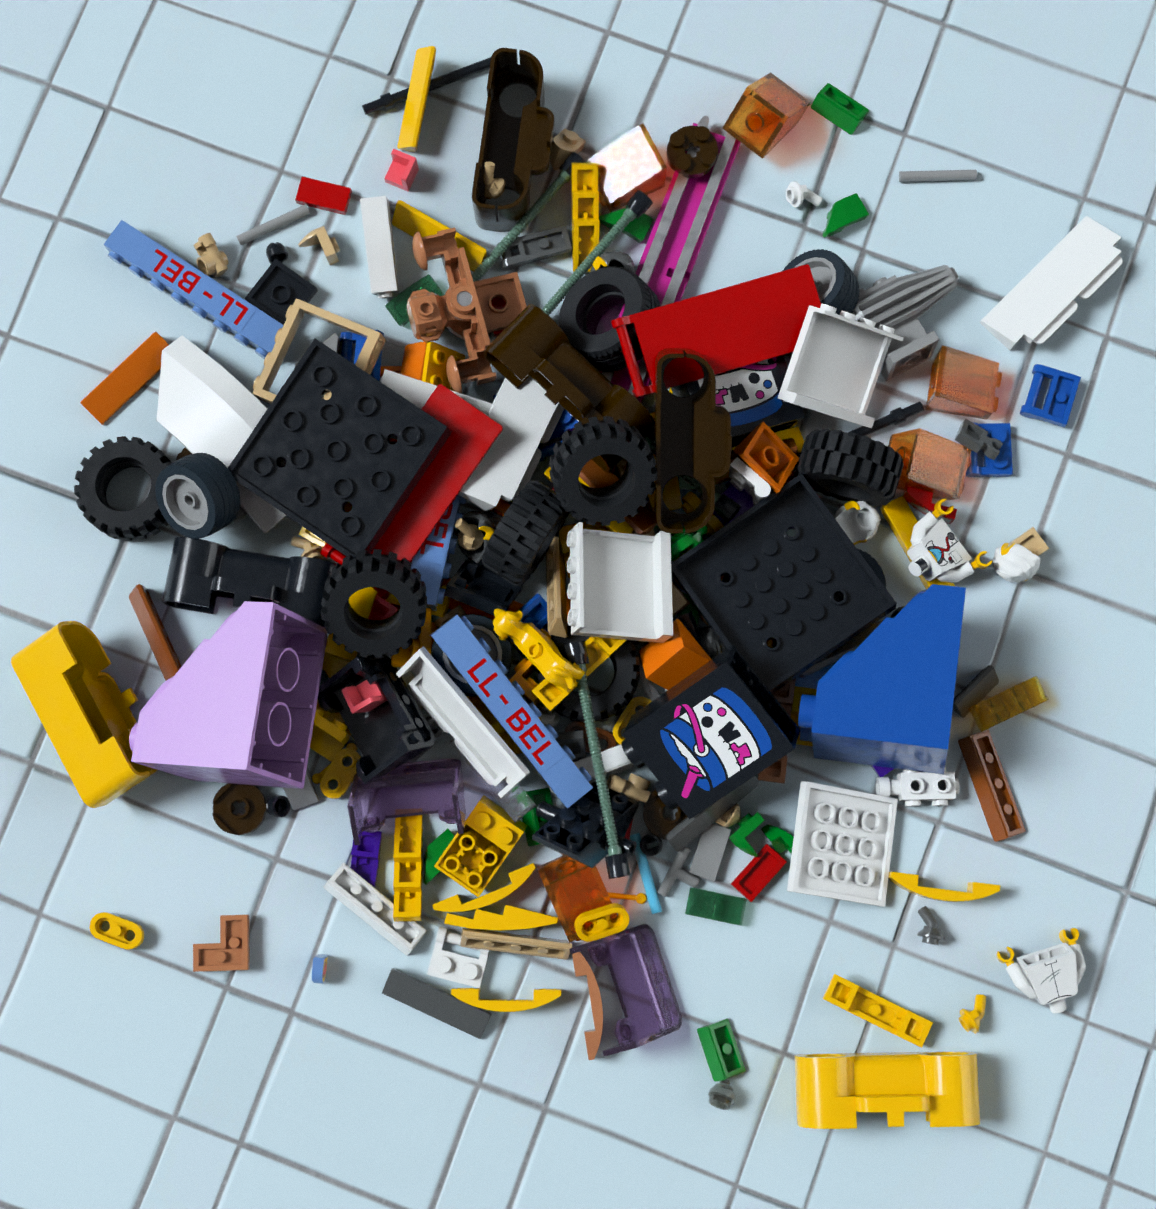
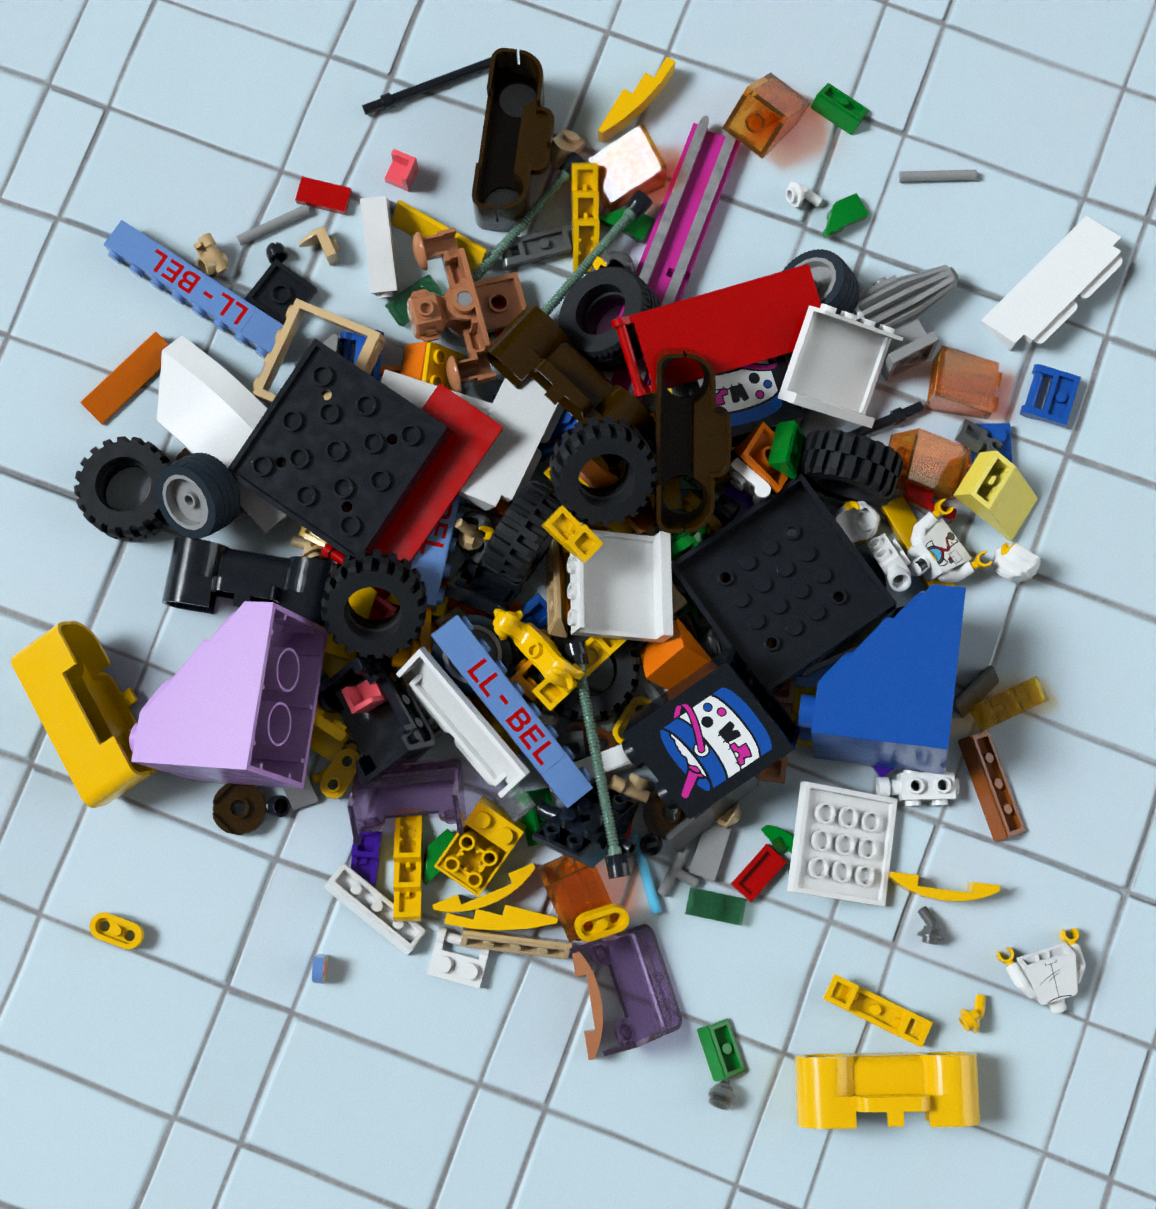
(154, 631): dark orange slope -> none
(231, 952): nougat plate -> none
(416, 99): yellow slope -> none
(436, 1003): dark grey slope -> none
(472, 997): yellow slope -> none
(493, 186): tan plate -> none
(572, 535): none -> yellow slope
(631, 105): none -> yellow slope
(639, 898): yellow hinge -> none
(694, 137): dark brown plate -> none
(747, 825): green plate -> none
(787, 448): none -> green slope
(892, 561): none -> white brick
(997, 493): none -> light yellow slope
(1031, 541): tan plate -> none

